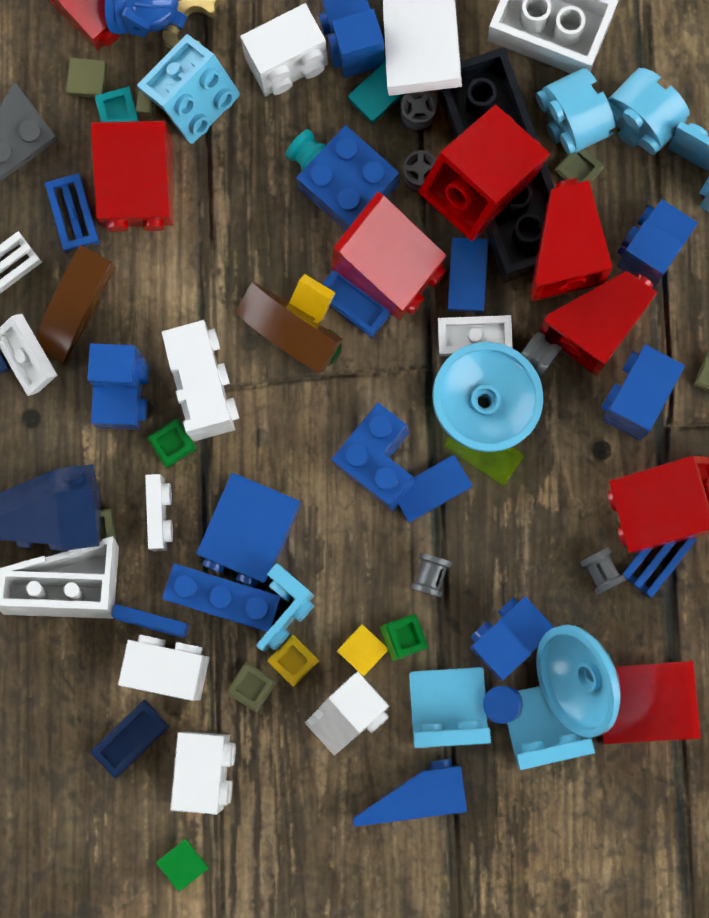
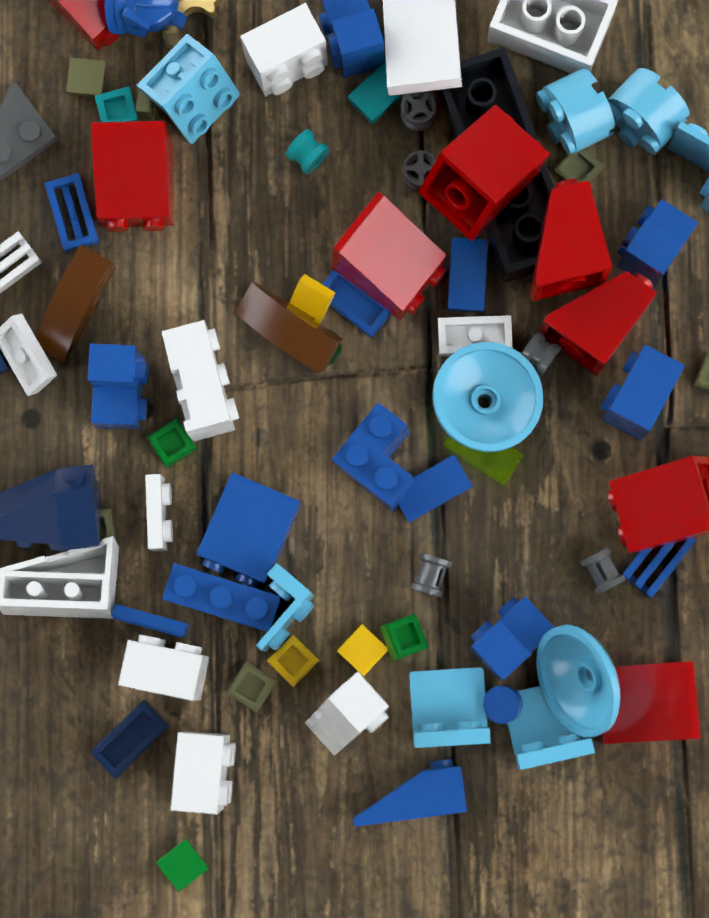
(346, 177): blue brick -> none

